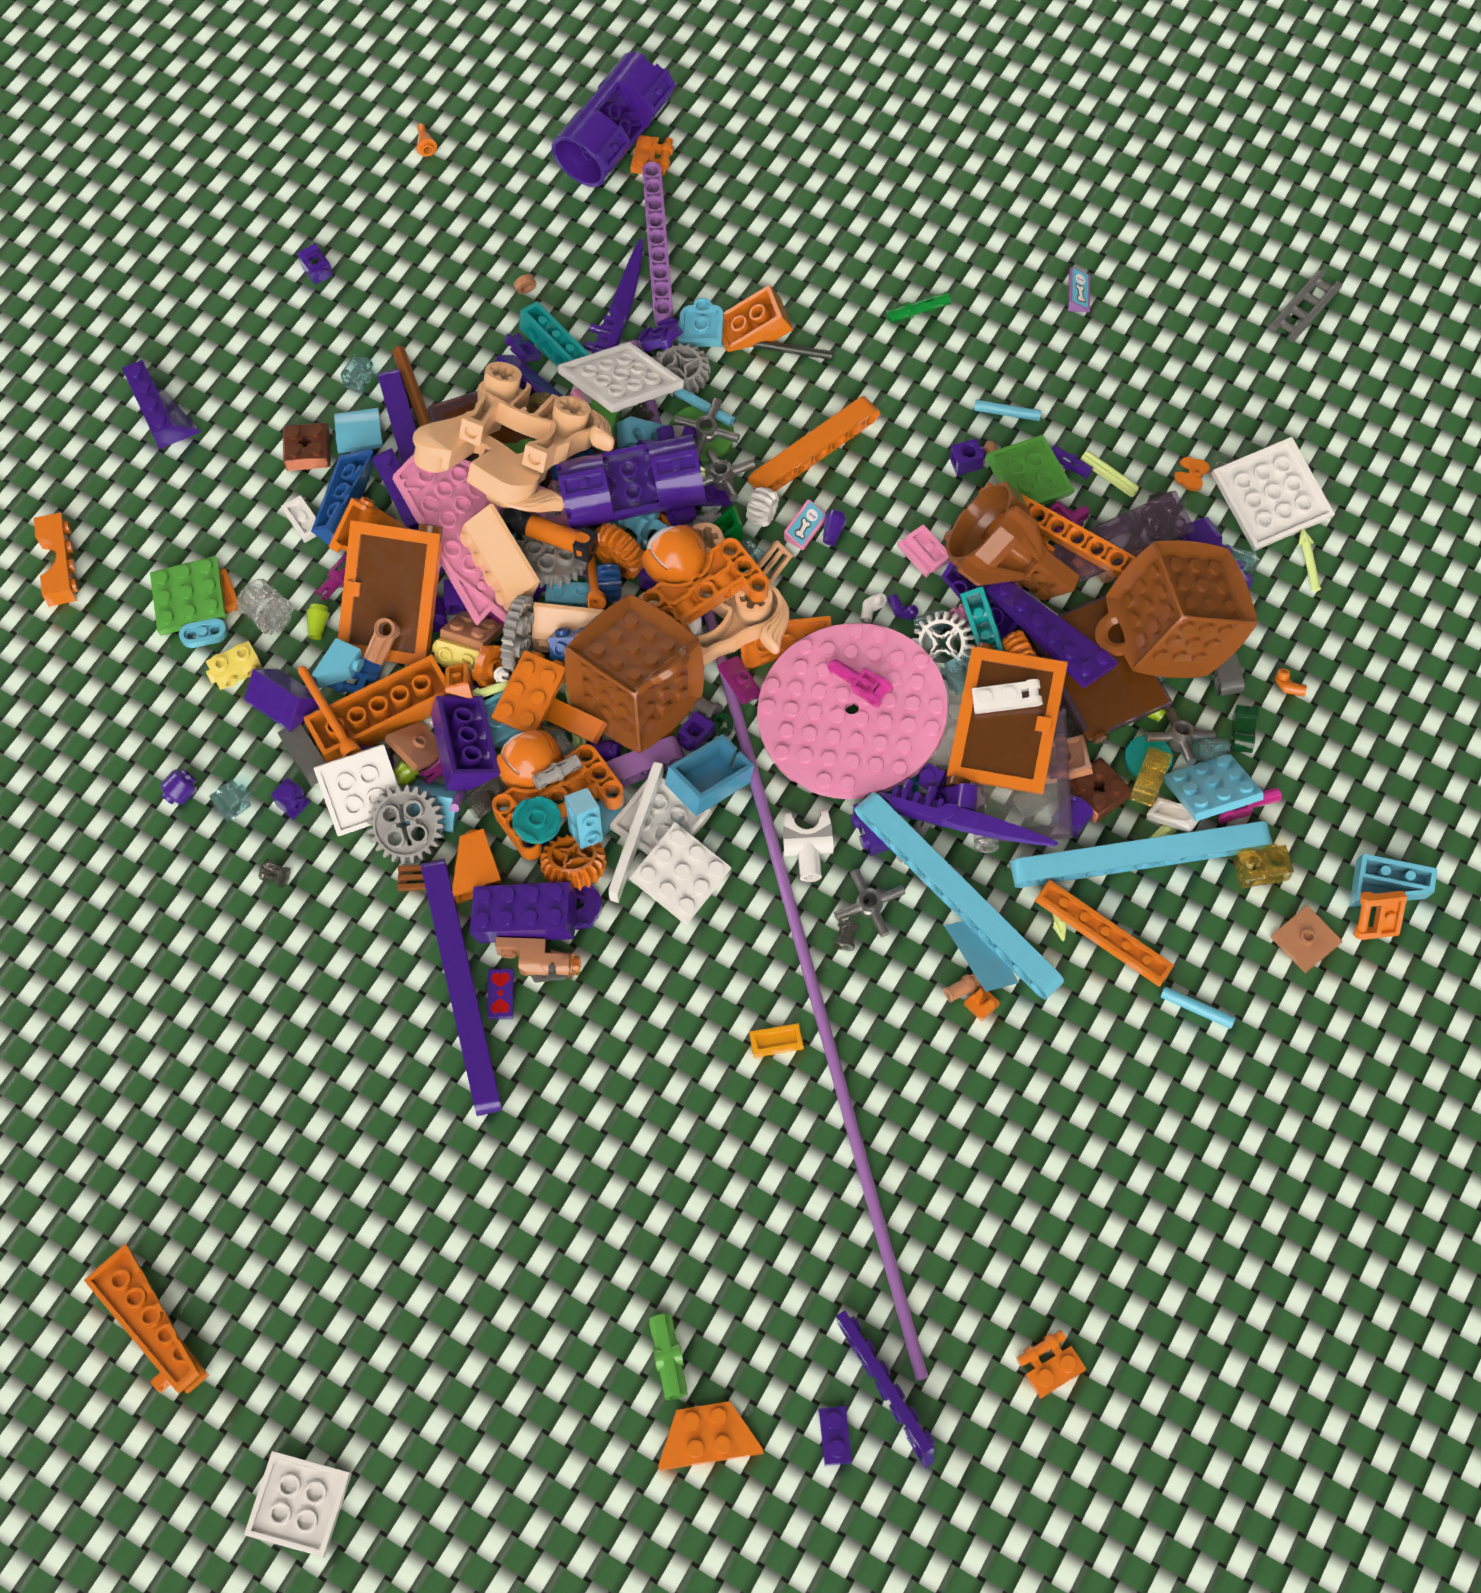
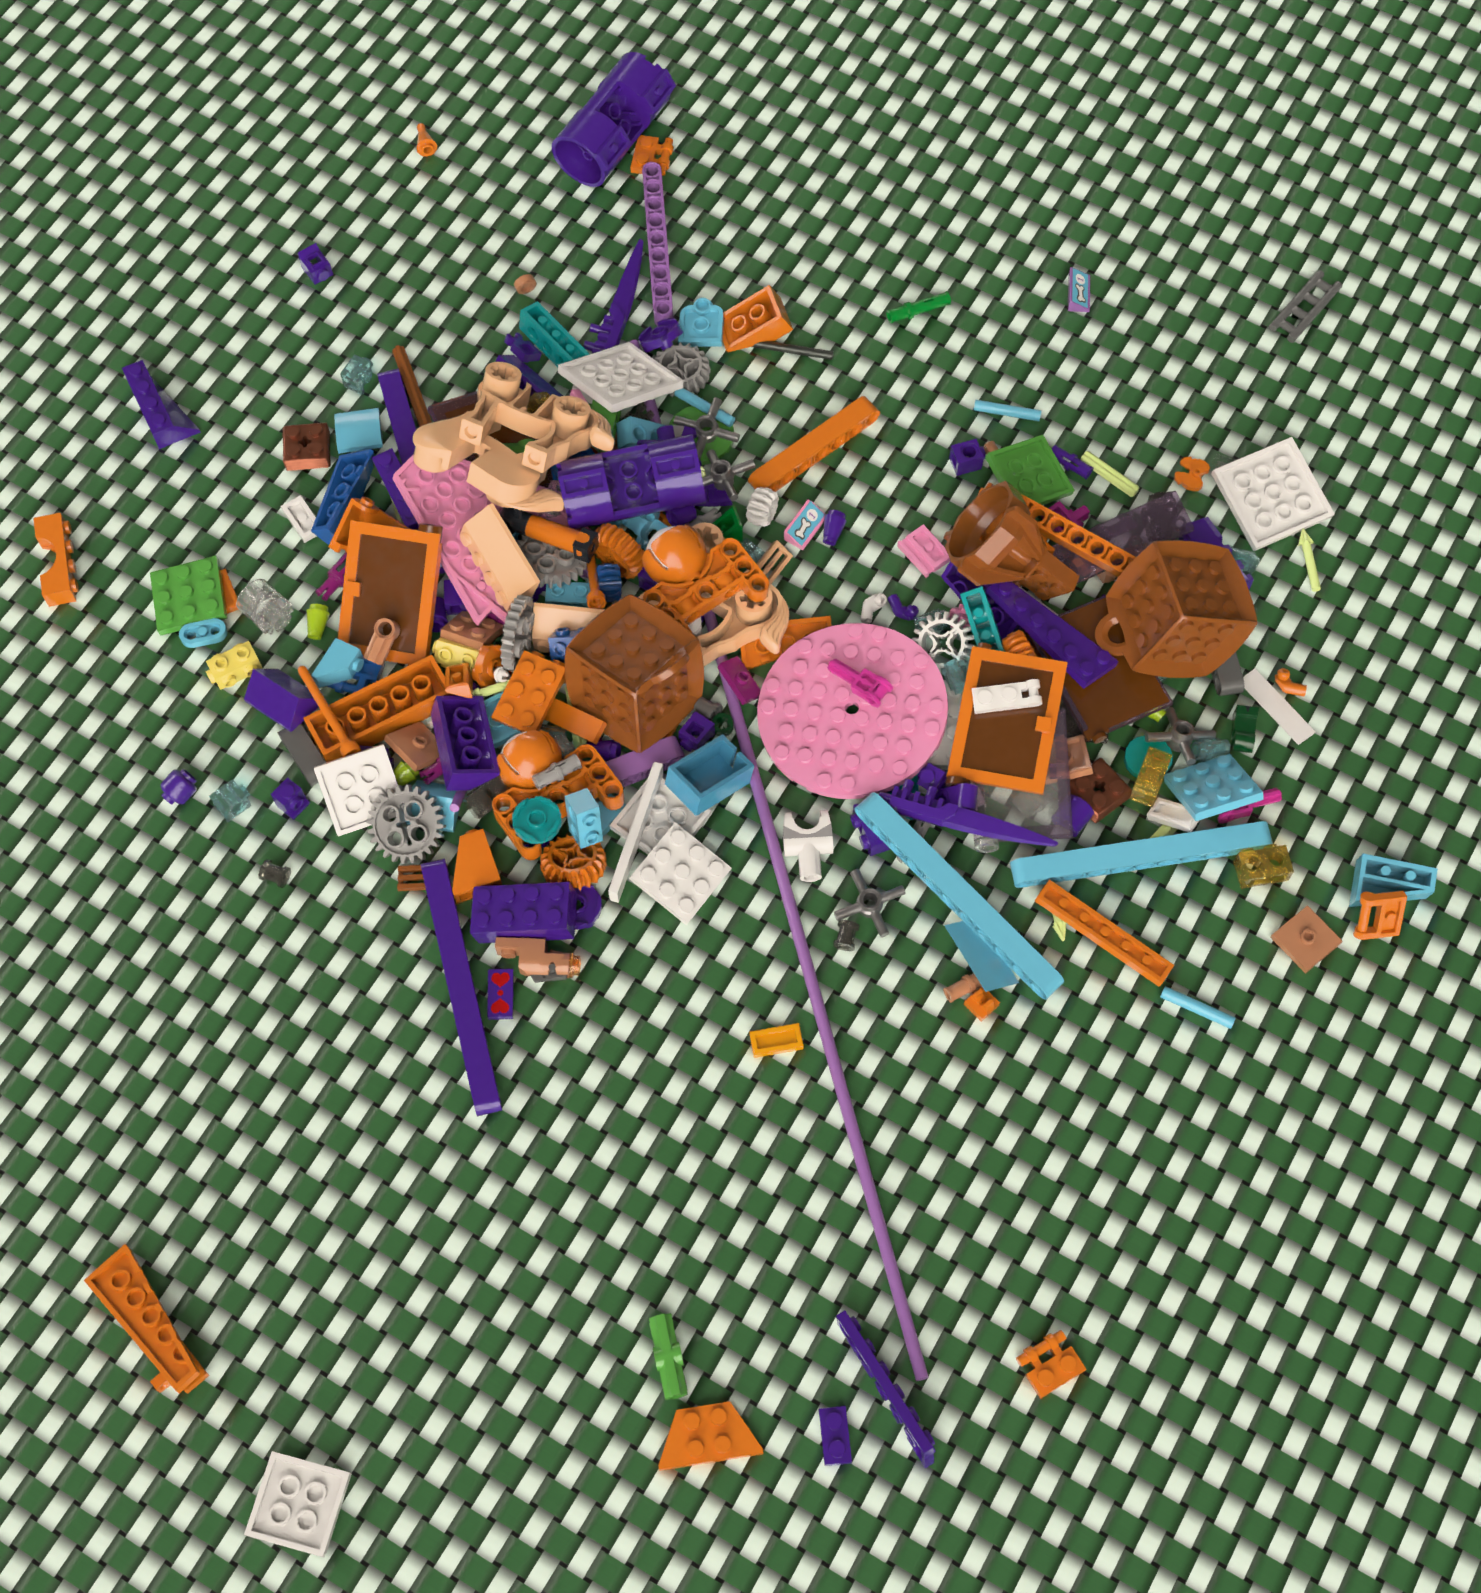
(1277, 707): none -> white sticker

